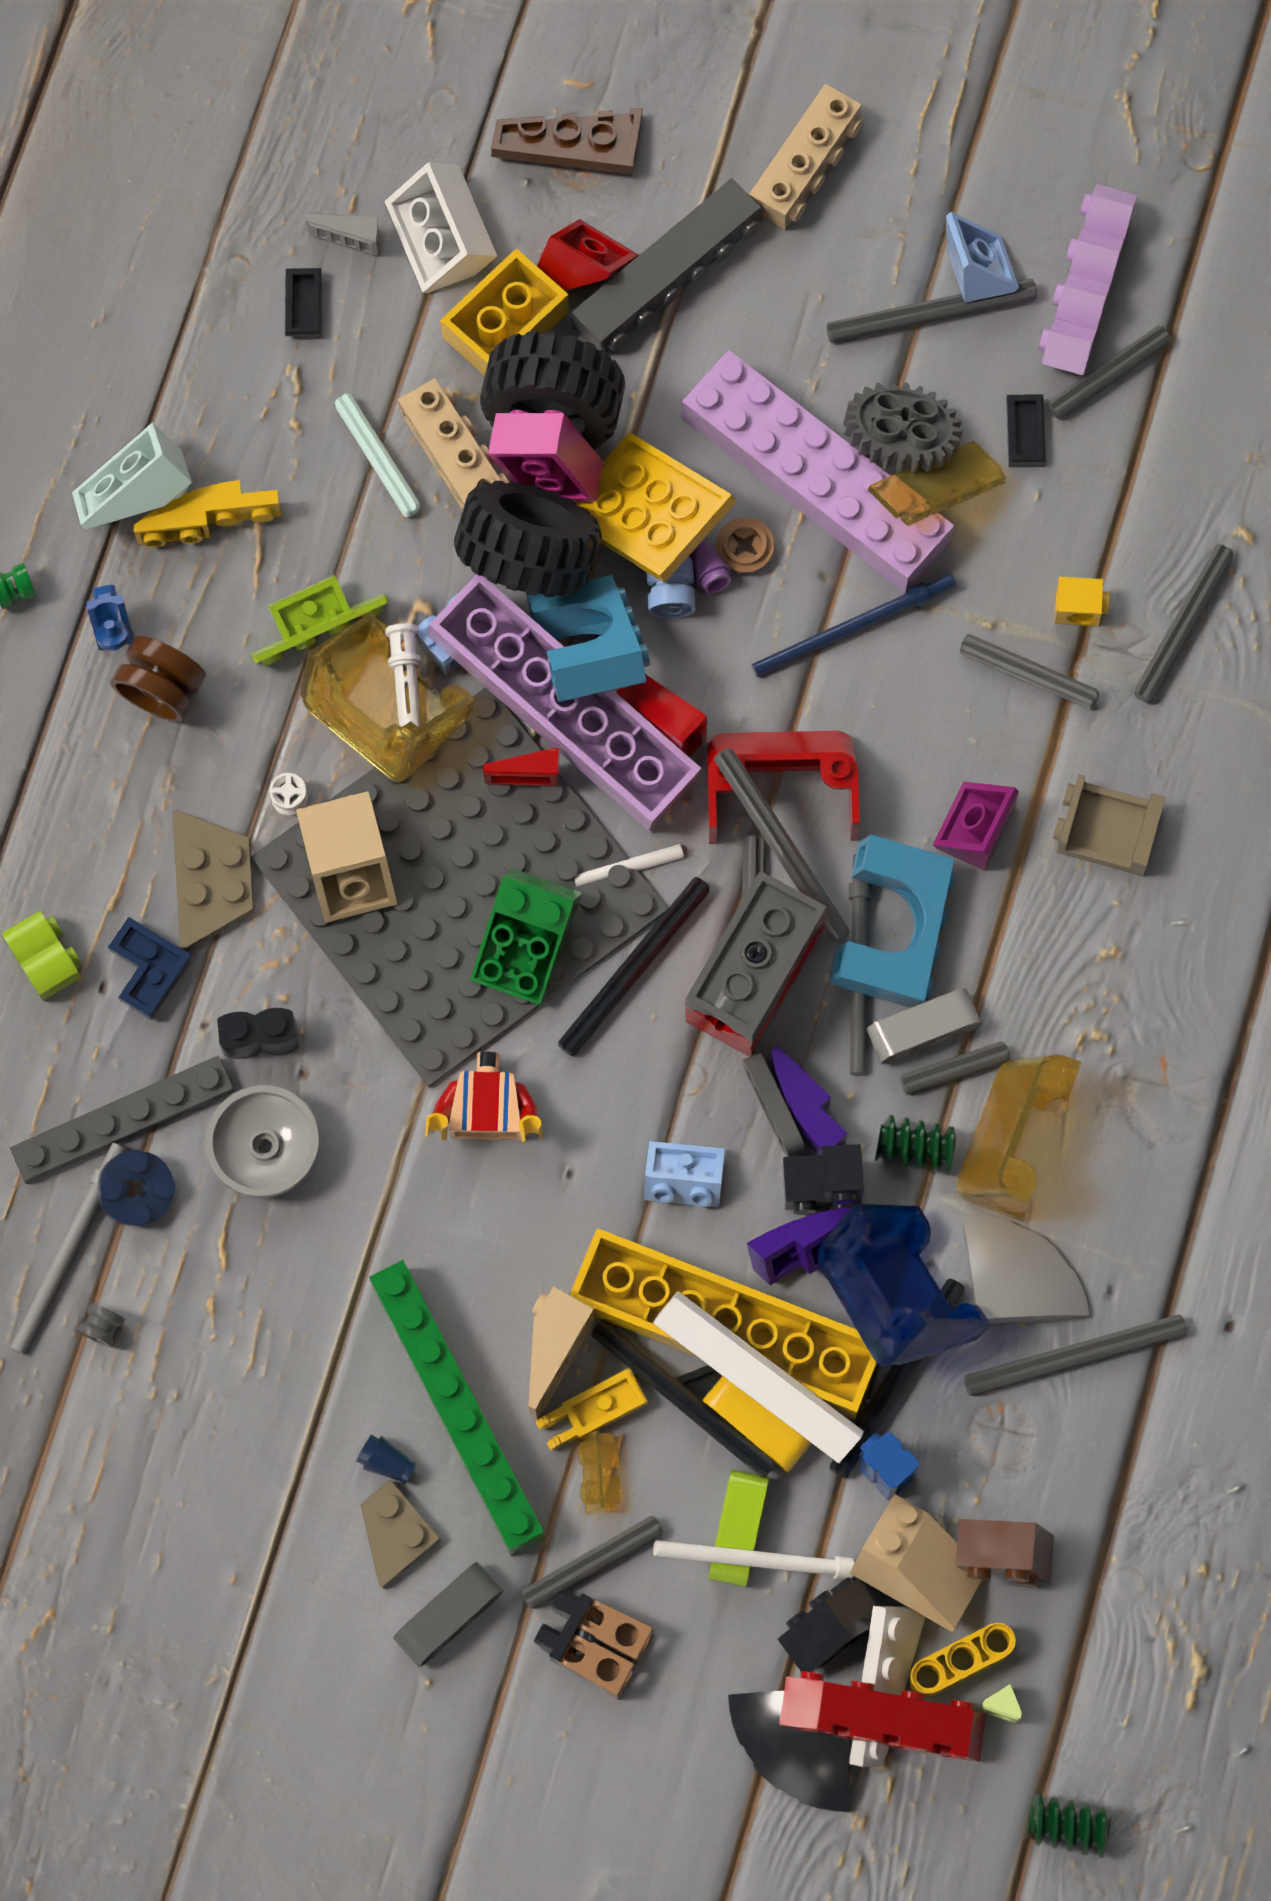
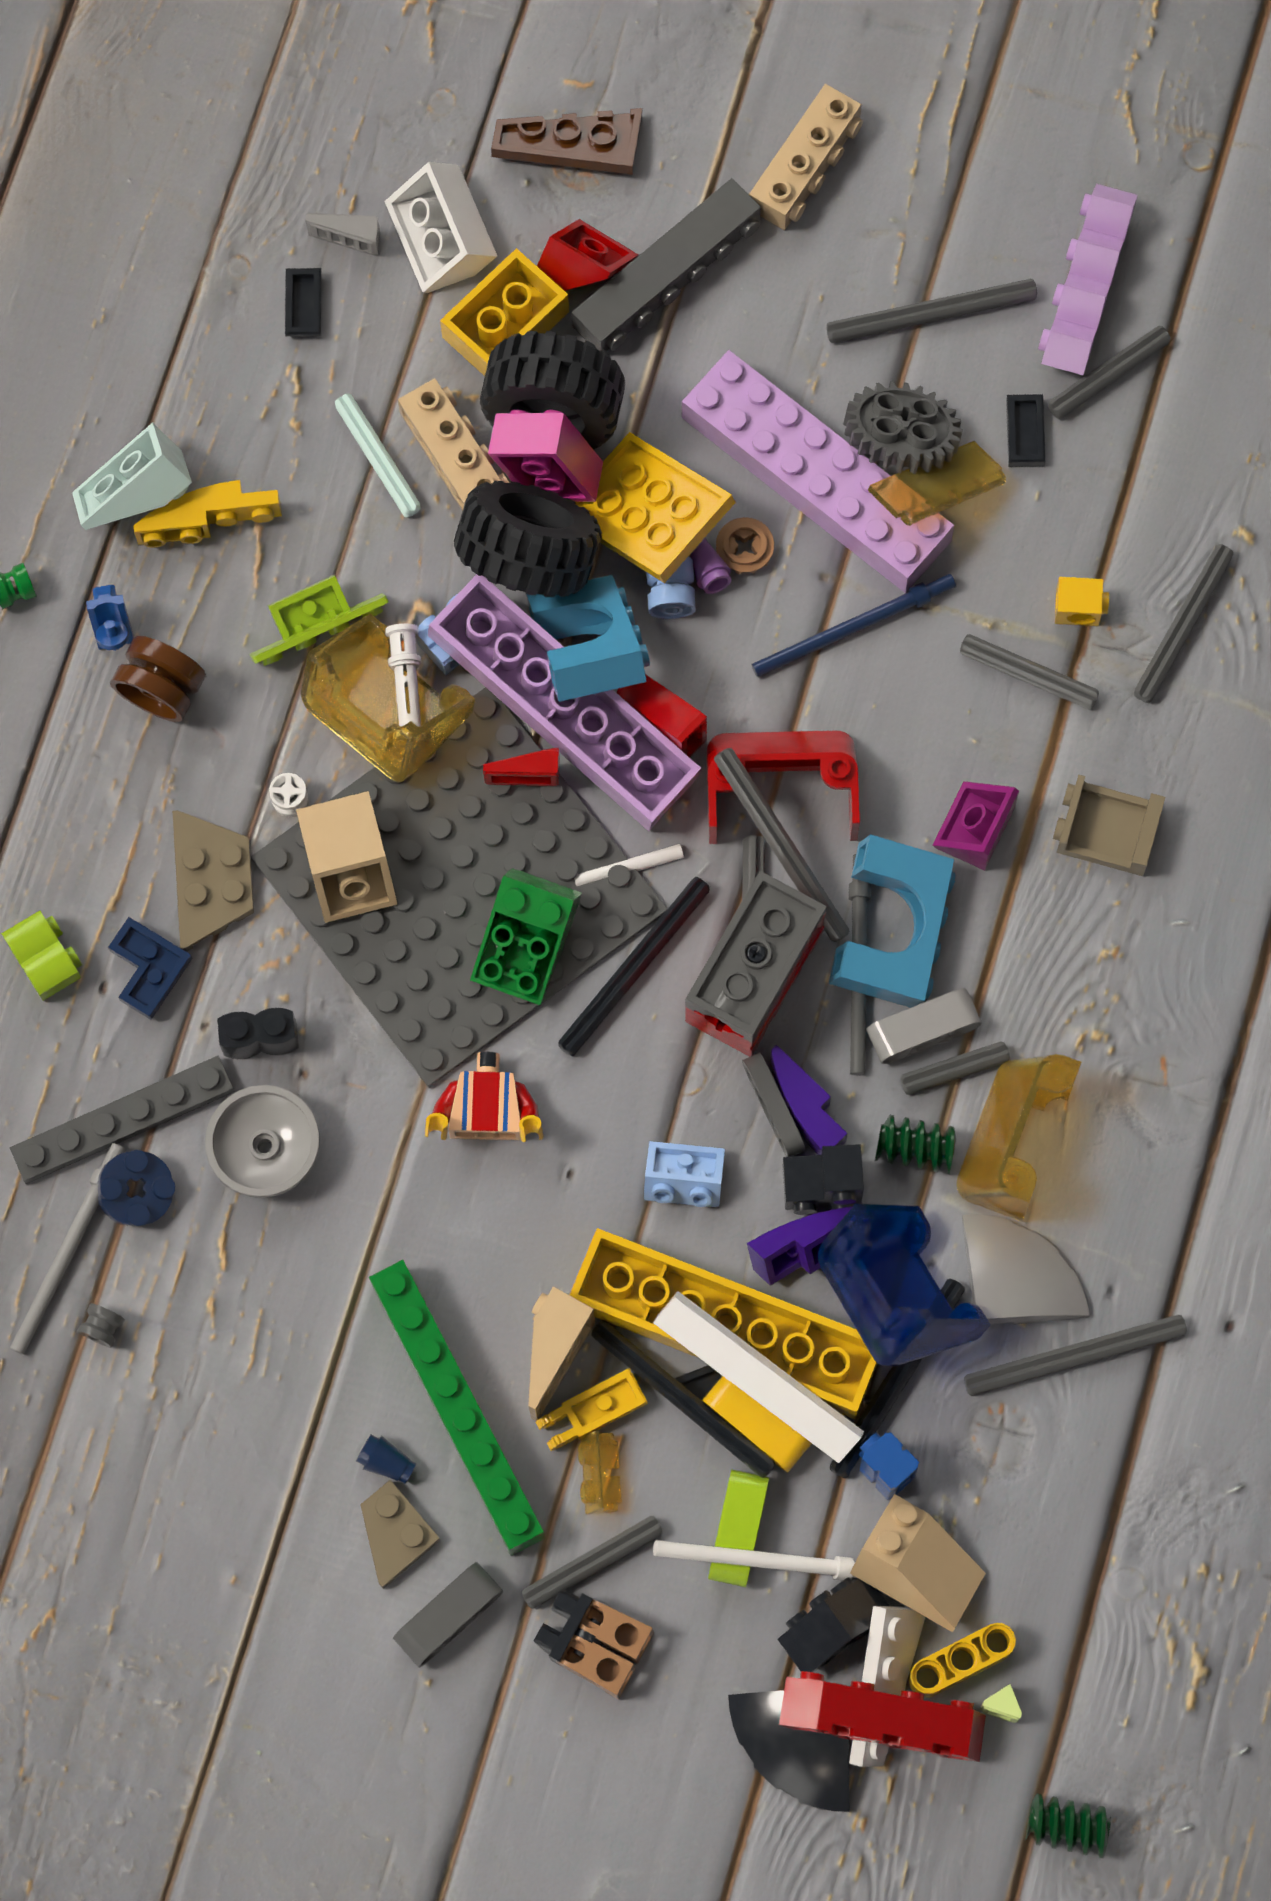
(978, 260): light blue slope -> none
(1005, 1547): reddish brown brick -> none

